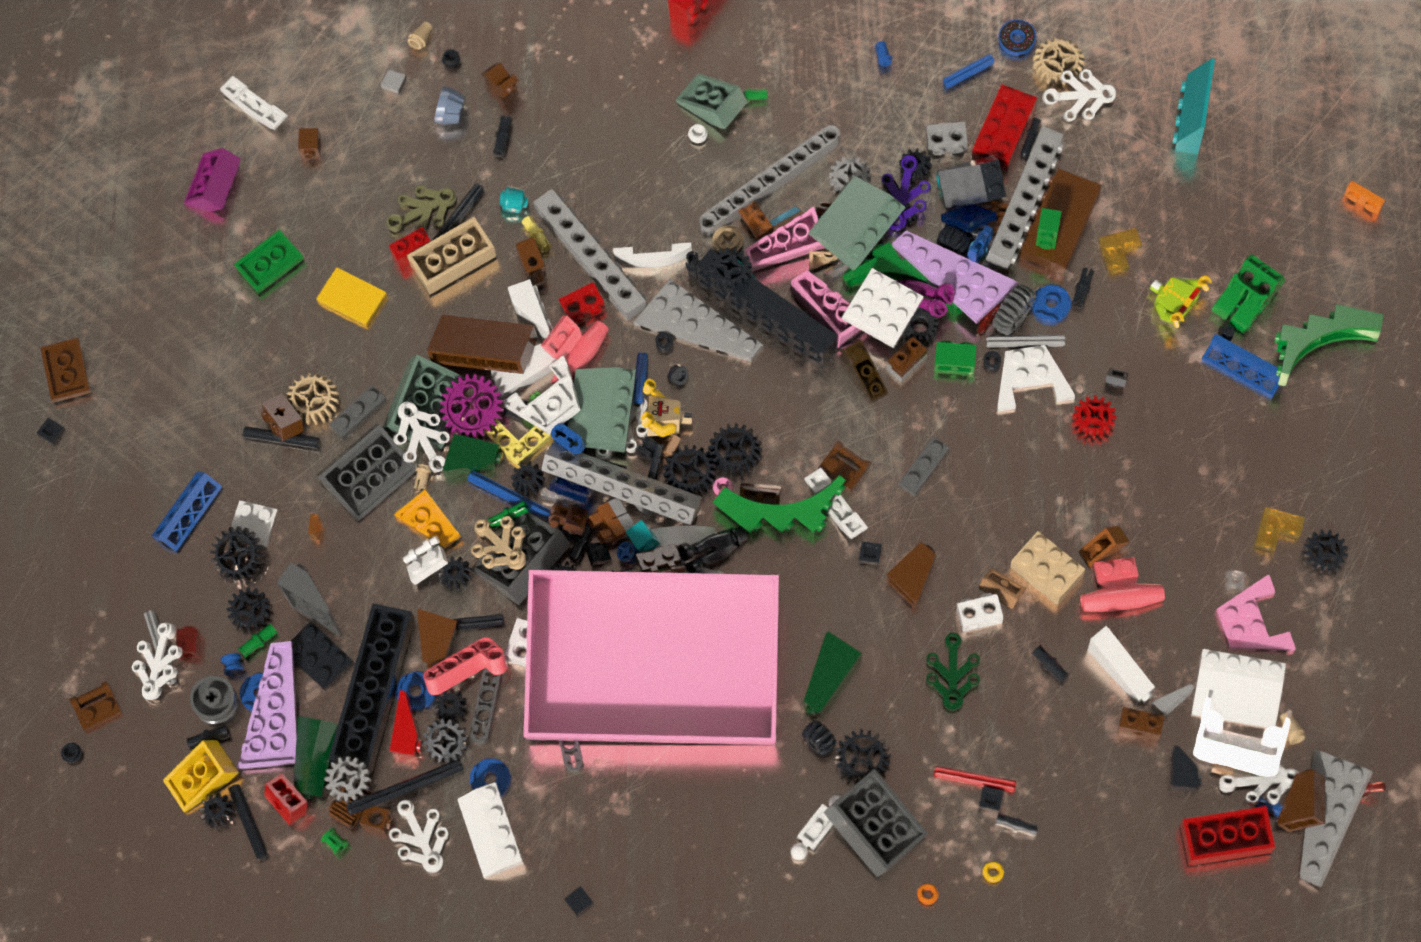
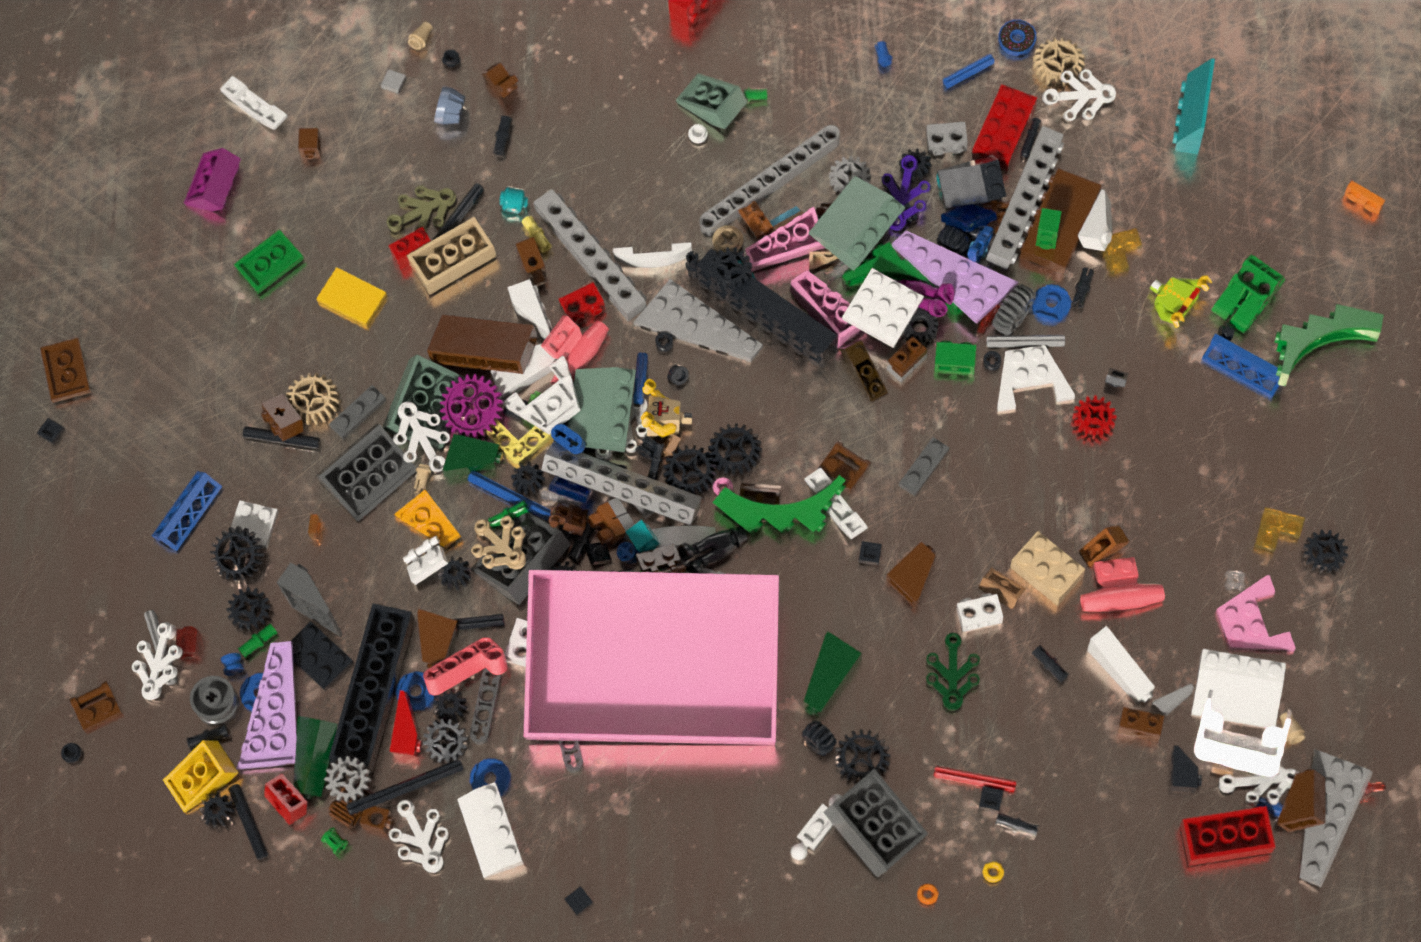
(1098, 226): none -> white slope

